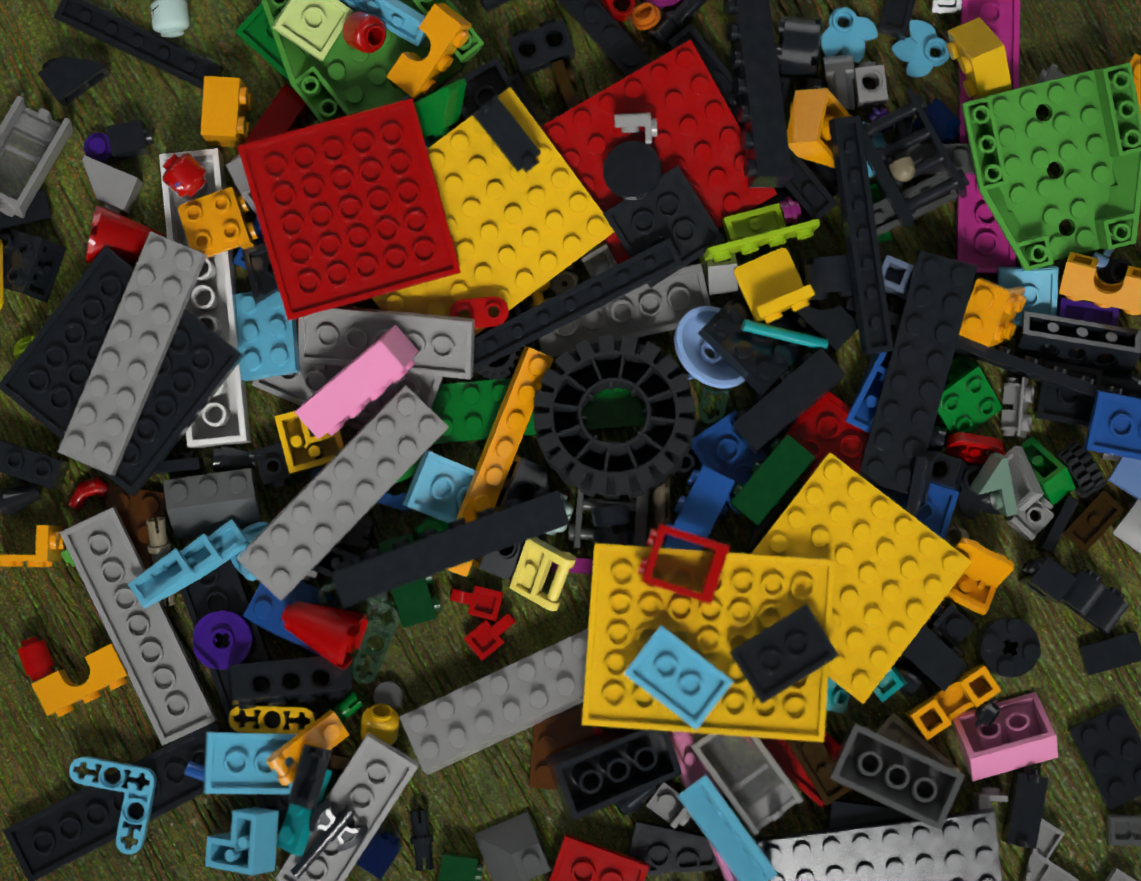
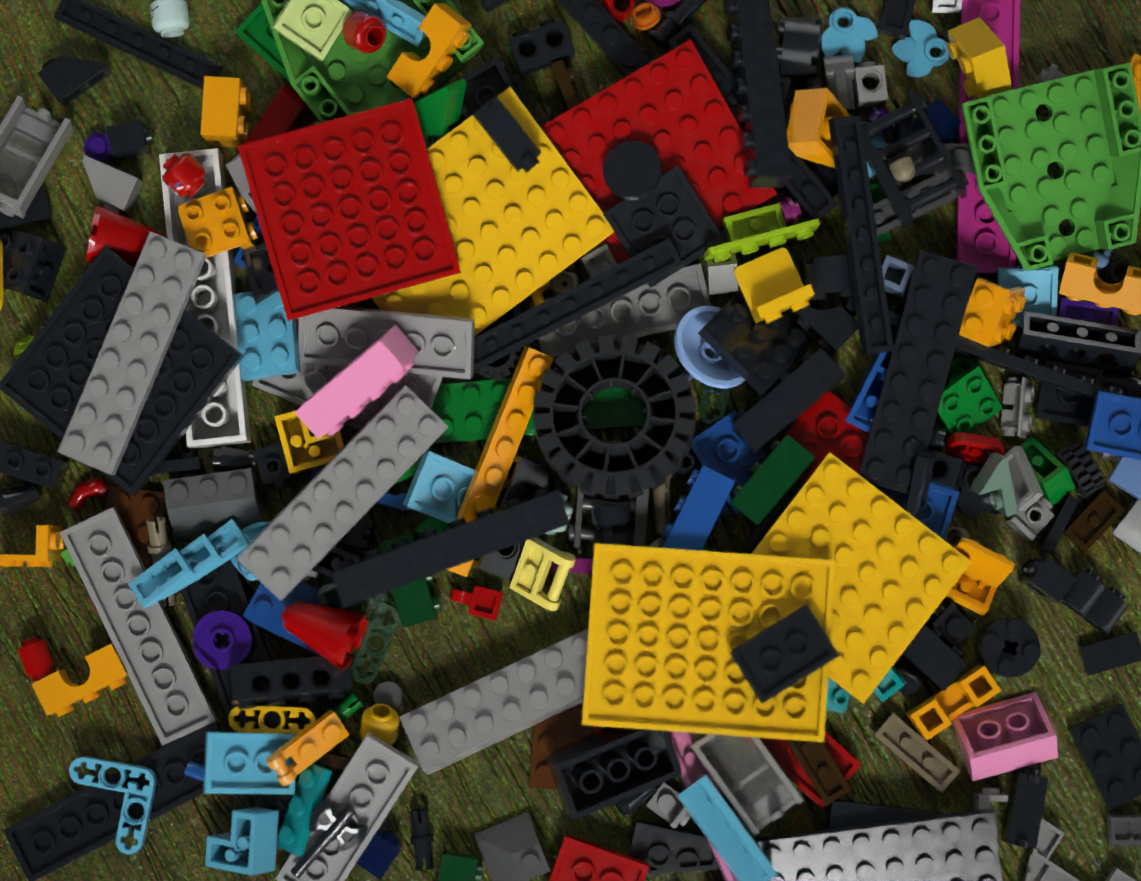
(309, 776): black hinge -> none
(479, 308): red plate -> none
(487, 638): red plate -> none
(631, 122): light grey bracket -> none
(678, 677): medium azure plate -> none
(714, 571): red window -> none
(784, 334): teal bar -> none
(896, 775): dark grey slope -> none
(987, 713): black plate -> none

